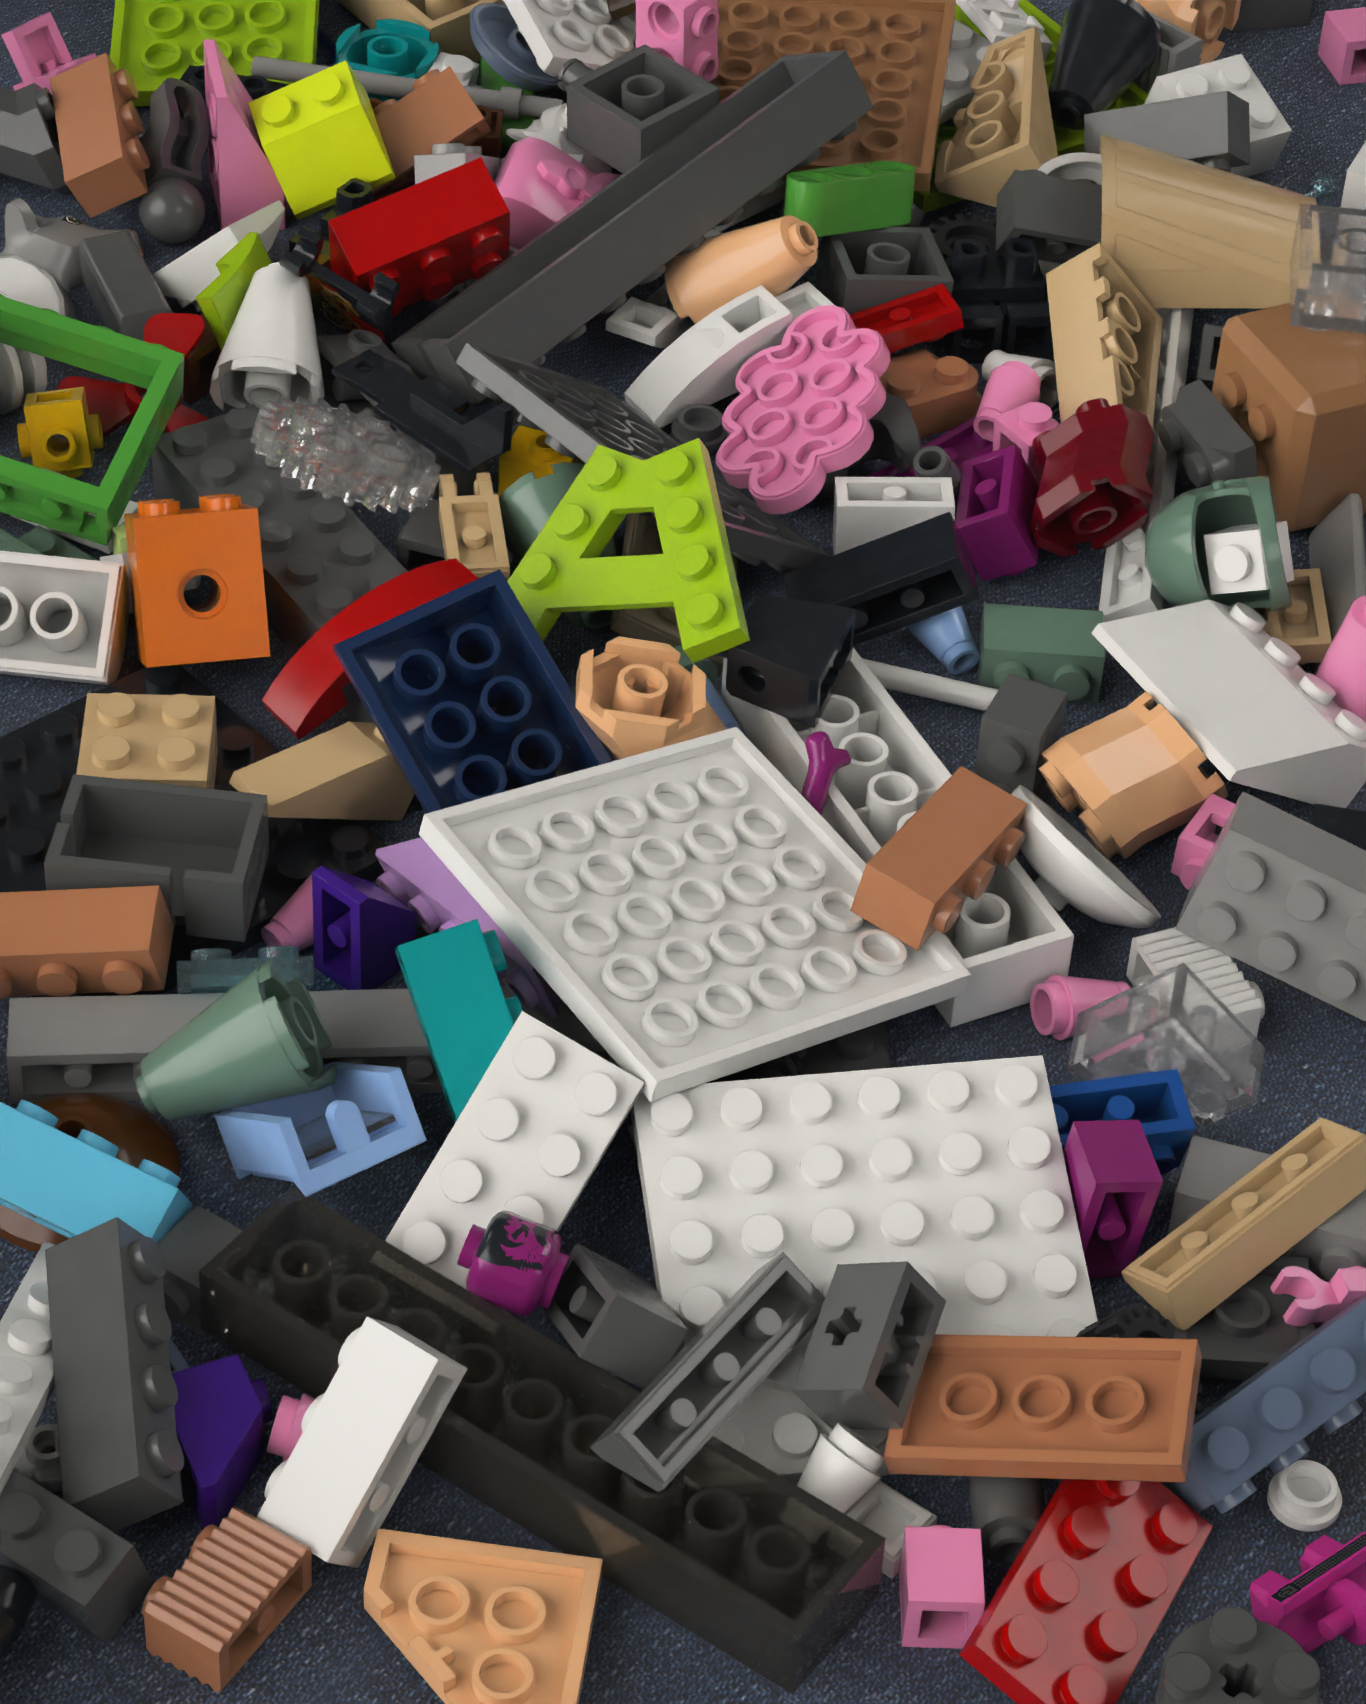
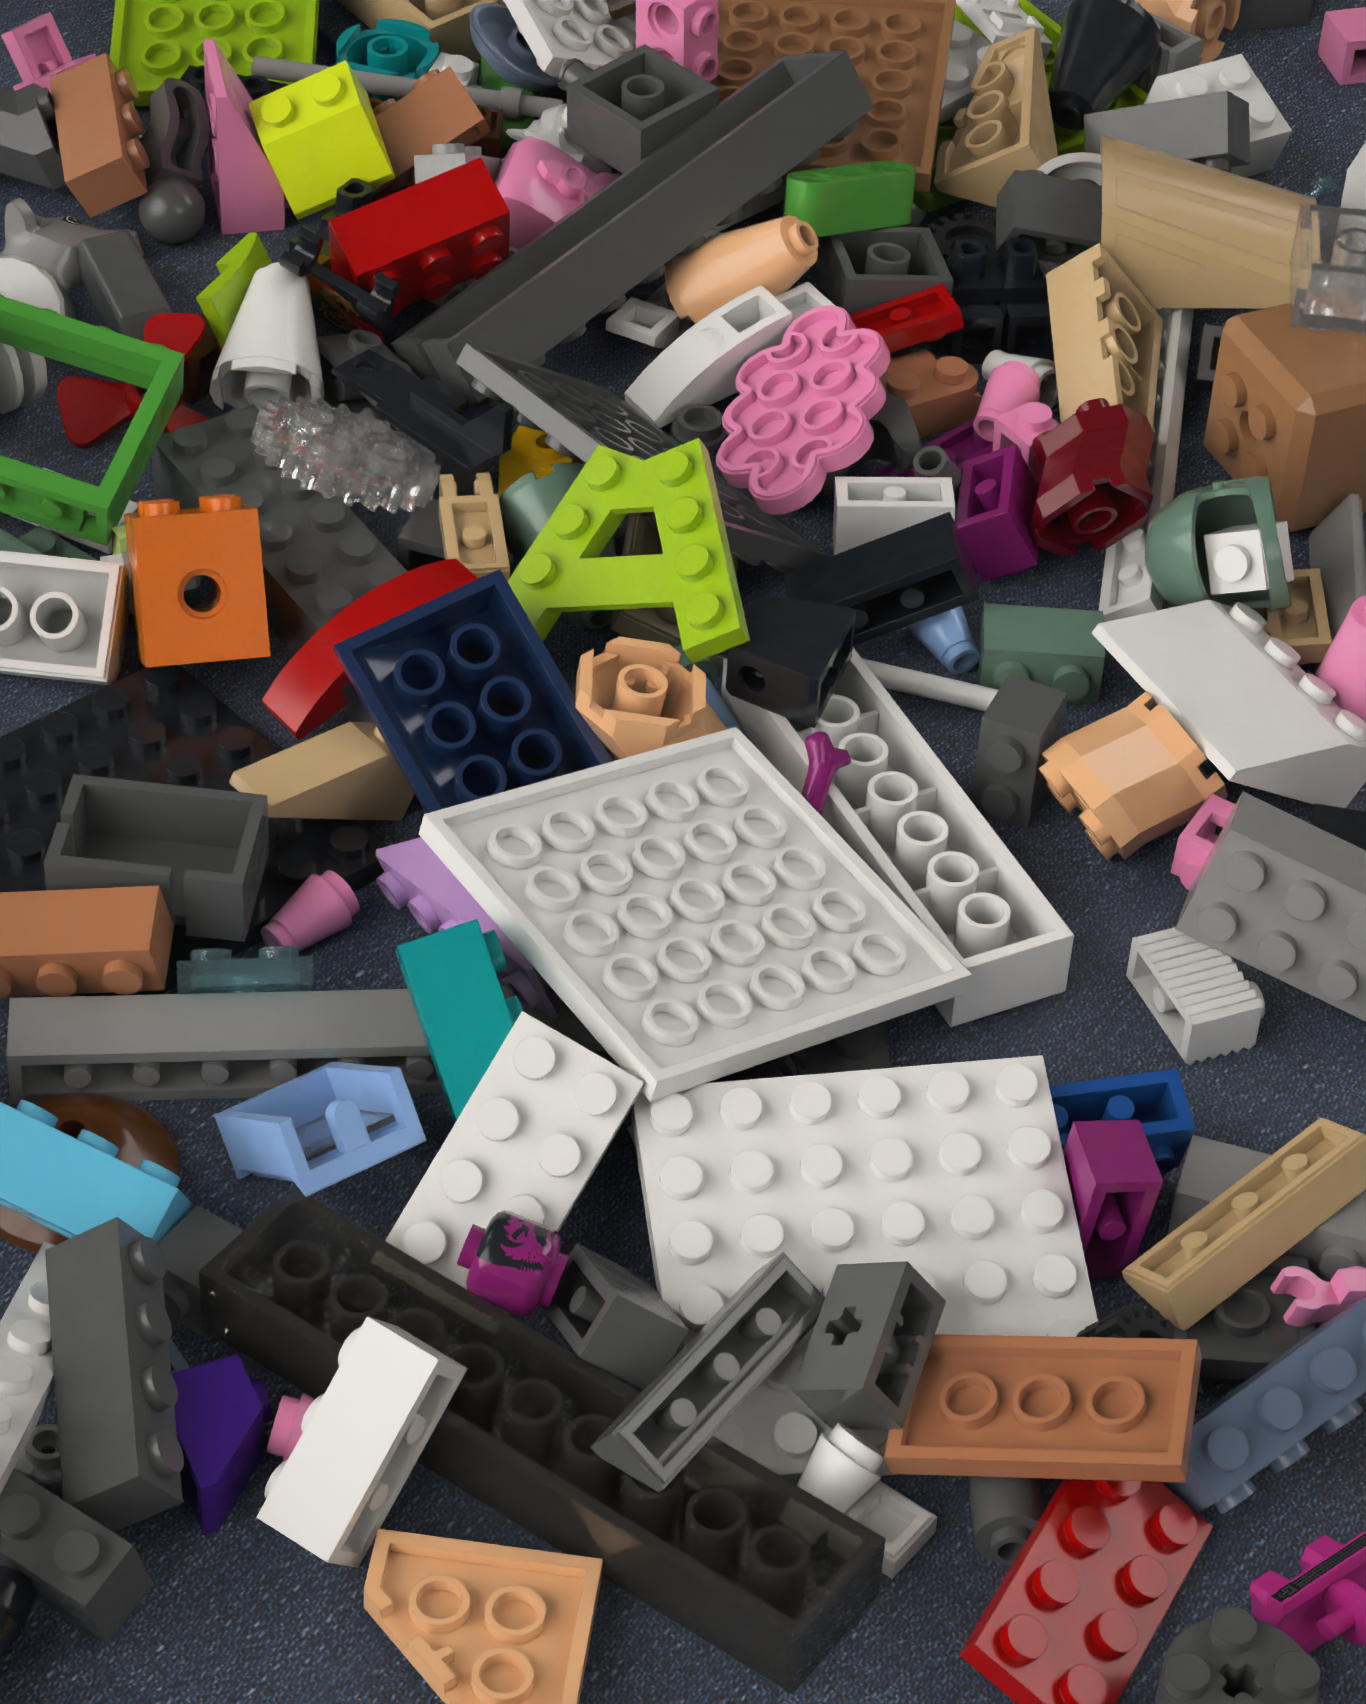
(63, 414): yellow brick -> none
(150, 738): tan brick -> none
(197, 268): white slope -> none
(226, 1597): nougat brick -> none
(240, 1051): sand green cone -> none
(357, 929): dark purple slope -> none
(940, 859): nougat brick -> none
(940, 1586): bright pink brick -> none
(1061, 998): bright pink cone -> none
(1077, 871): white dish -> none
(1168, 1026): clear brick -> none
(1206, 437): dark grey slope -> none
(1305, 1496): white plate -> none

